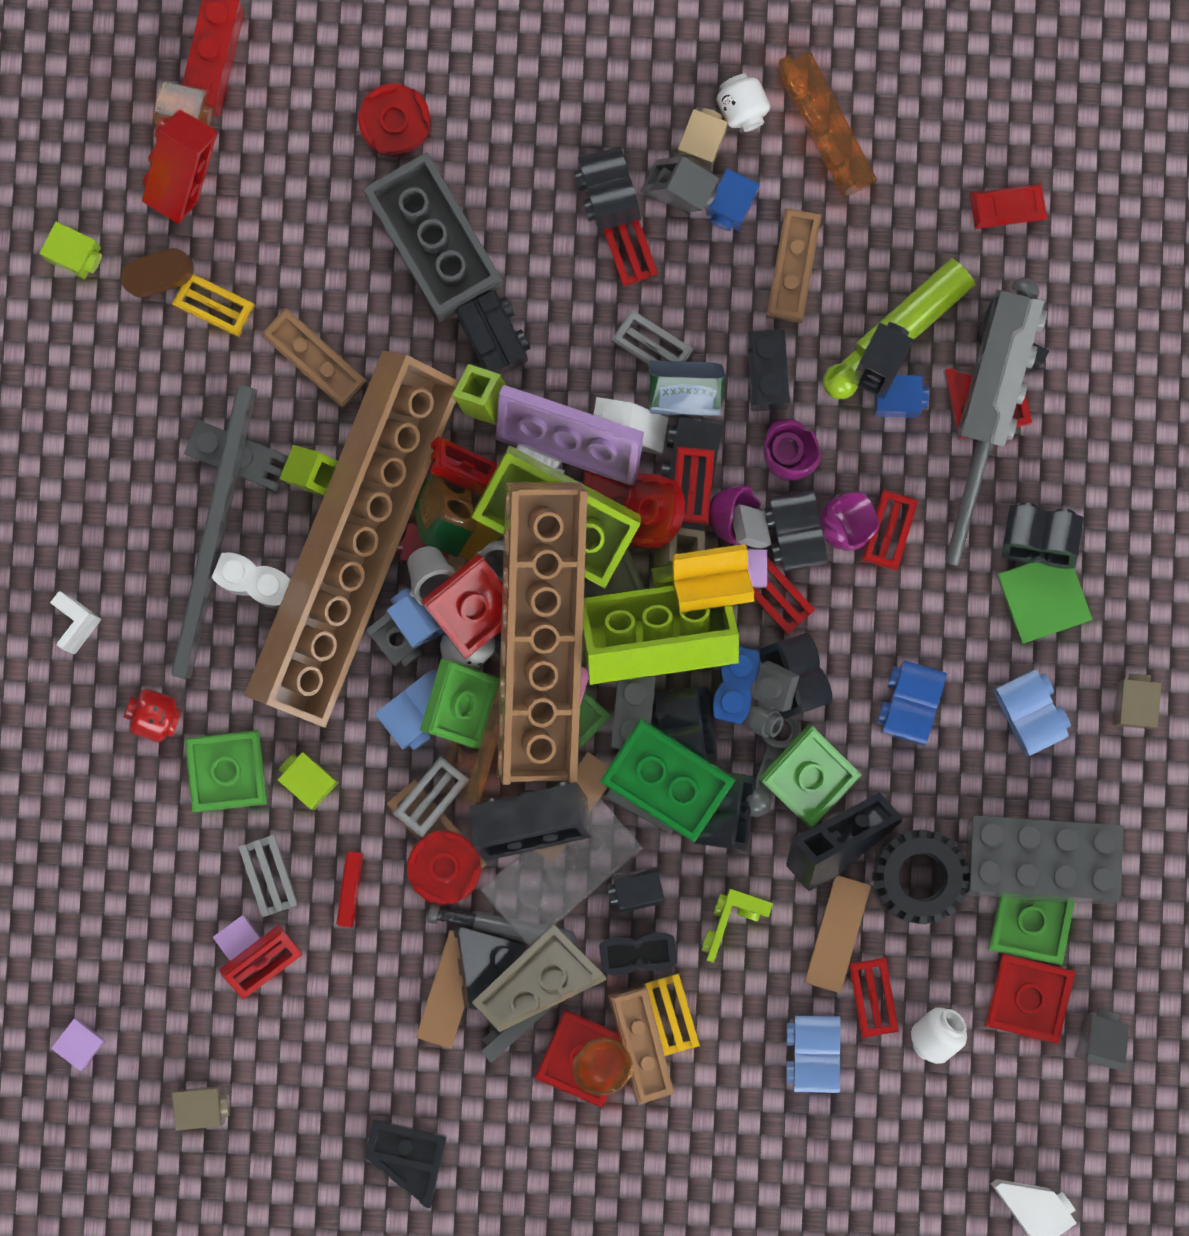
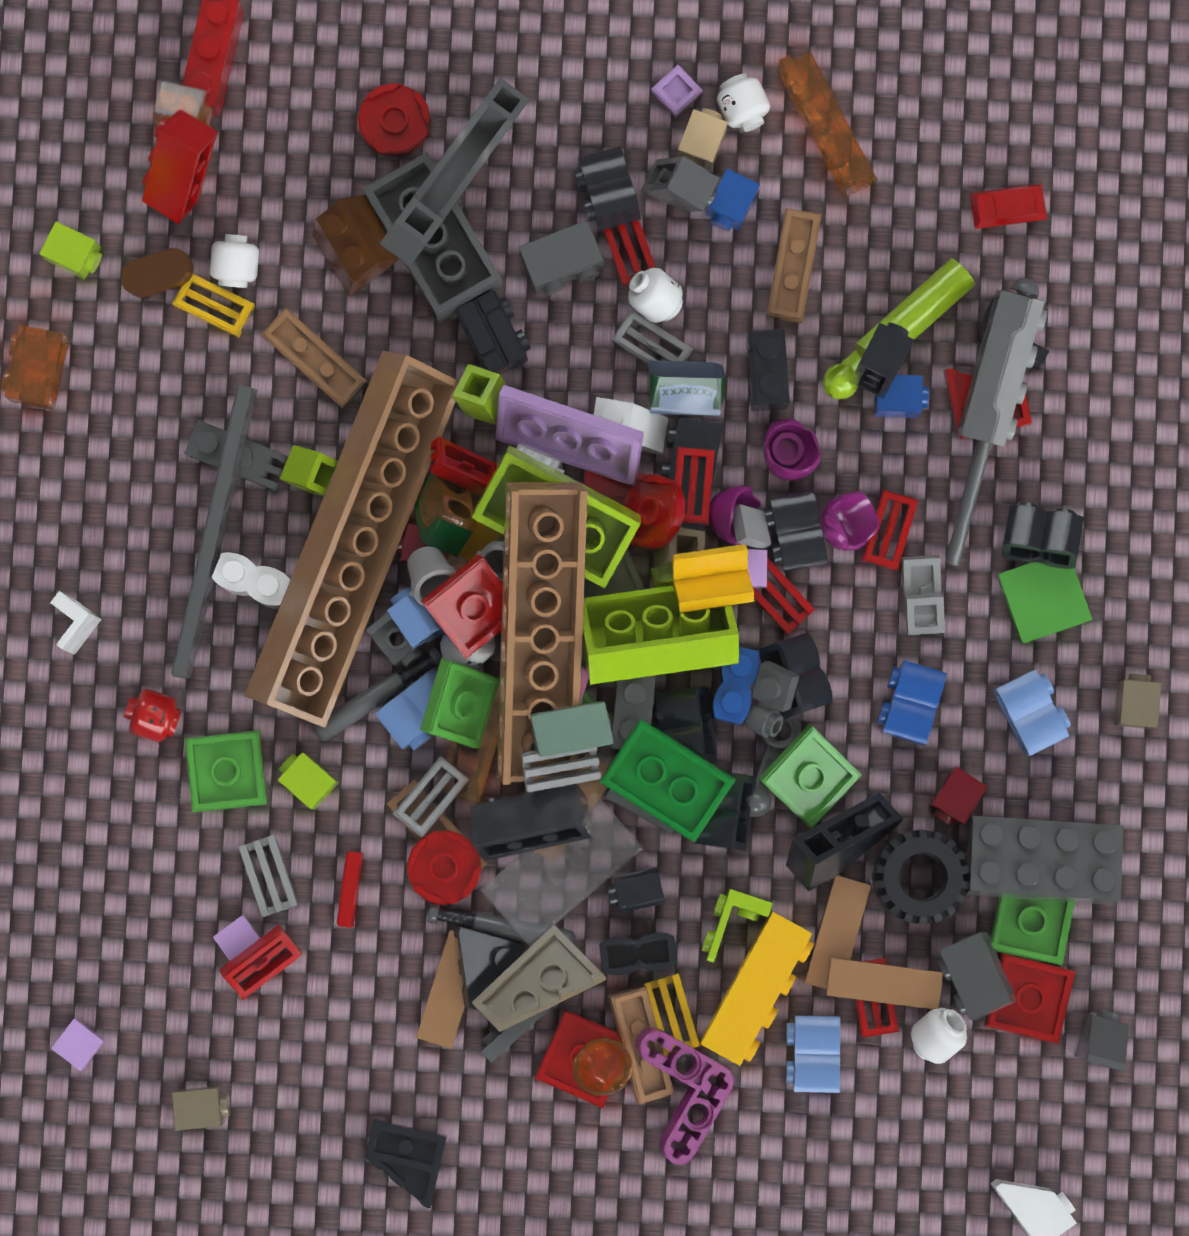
(35, 367): none -> clear orange brick
(234, 261): none -> white head
(350, 241): none -> reddish brown slope
(376, 695): none -> dark grey piece
(454, 172): none -> dark grey arch
(562, 258): none -> dark grey brick
(563, 779): none -> light grey tile
(571, 729): none -> sand green slope
(655, 295): none -> white head
(676, 91): none -> lavender tile
(697, 1080): none -> magenta beam
(756, 988): none -> yellow brick
(884, 983): none -> medium nougat tile
(923, 595): none -> light grey slope
(957, 797): none -> dark red brick
(977, 976): none -> dark grey brick

